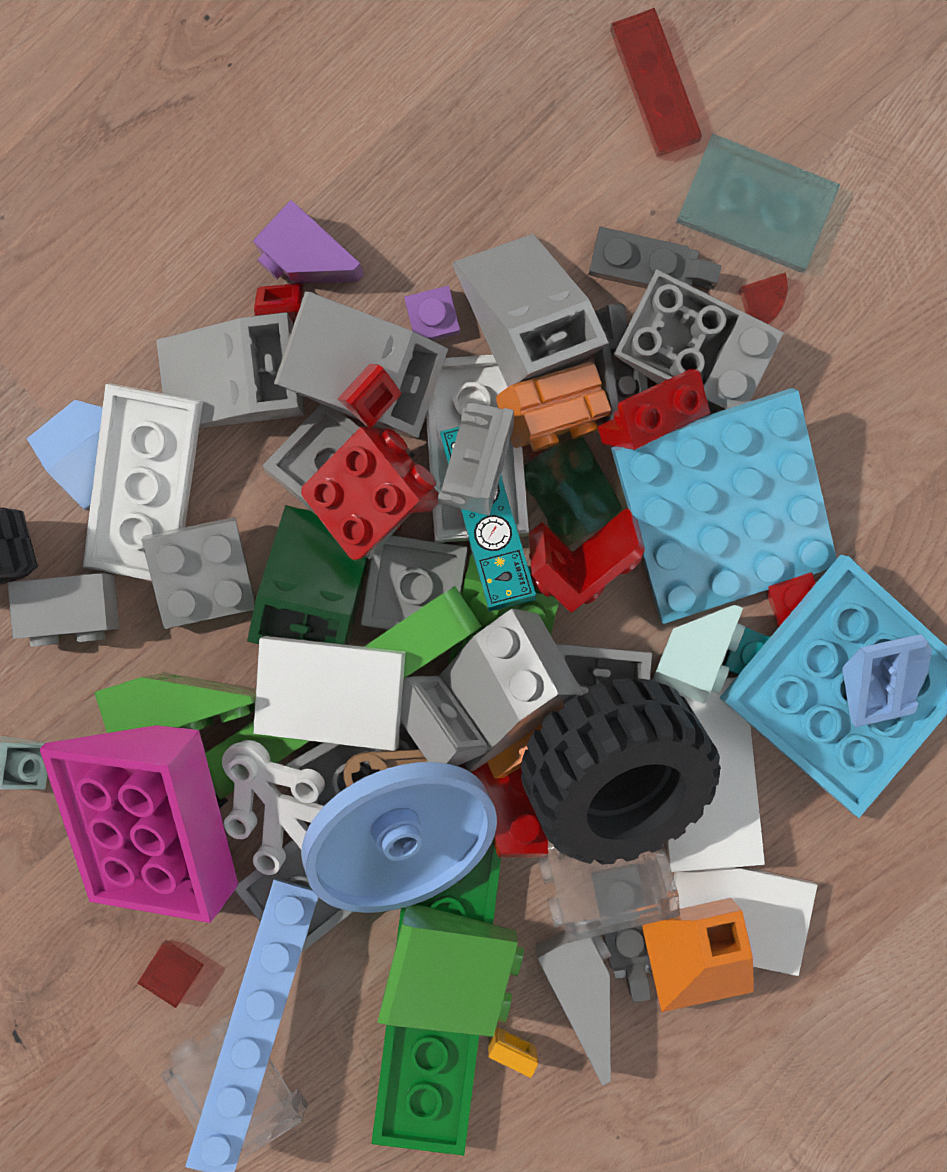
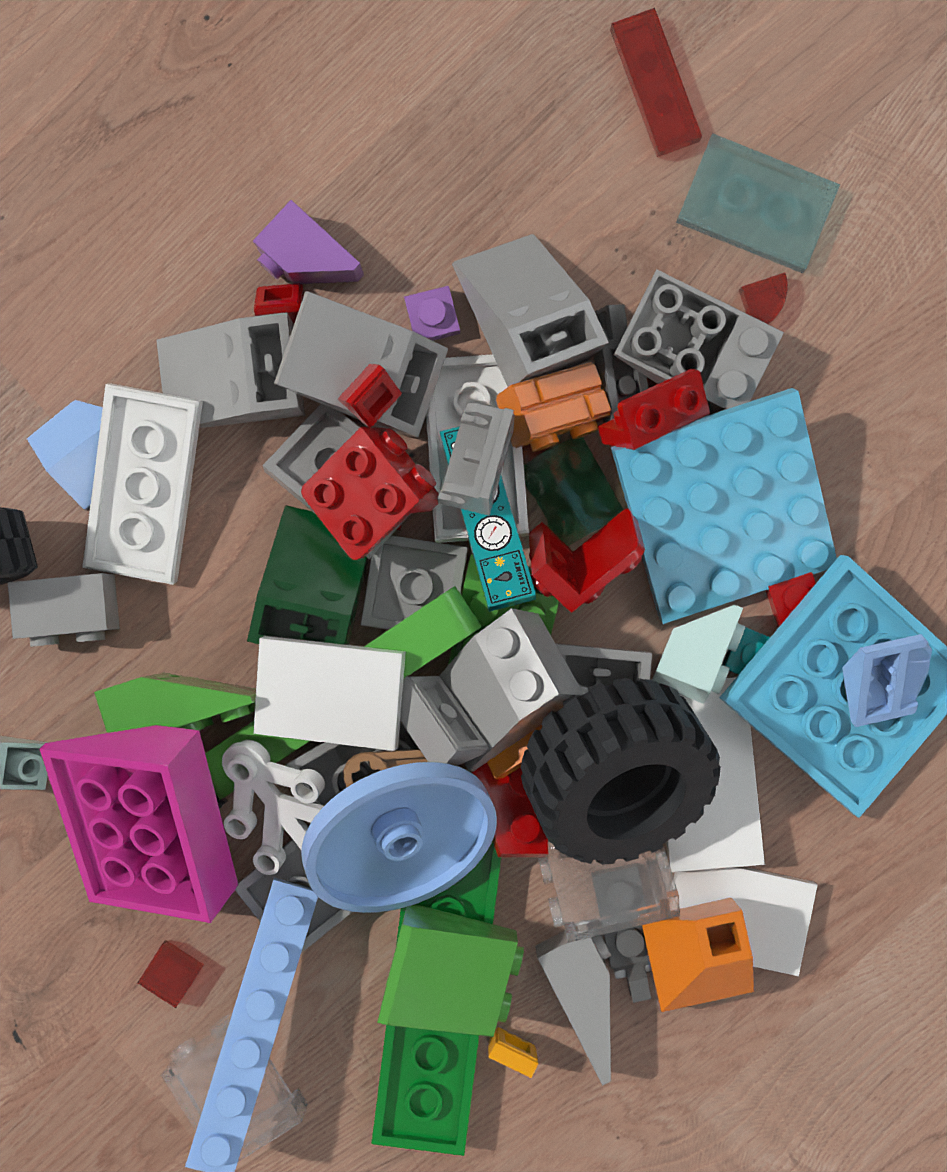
(199, 572): light grey plate -> none
(635, 258): dark grey hinge -> none

